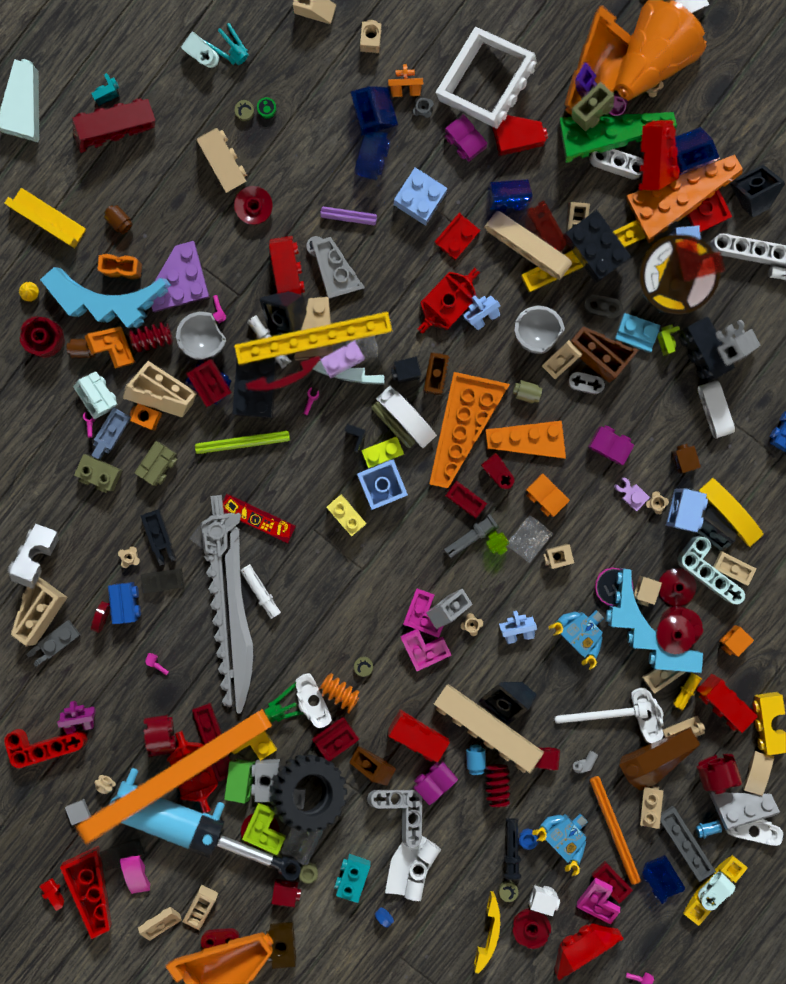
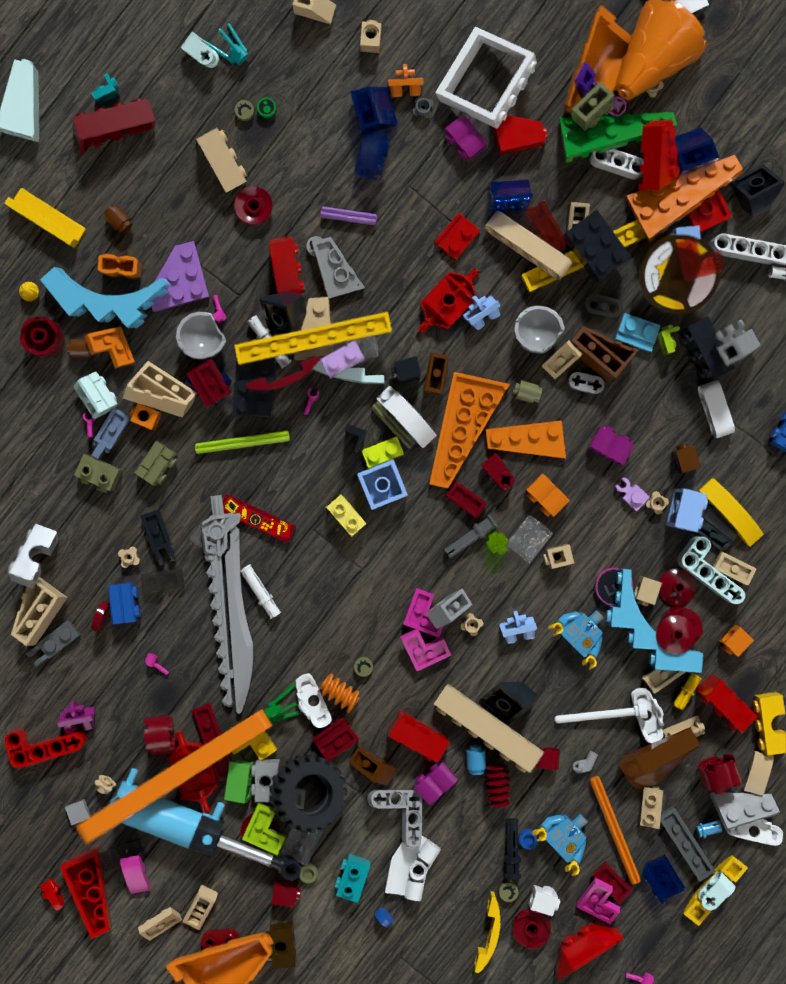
(152, 337): dark red piece -> none
(420, 196): light blue brick -> none

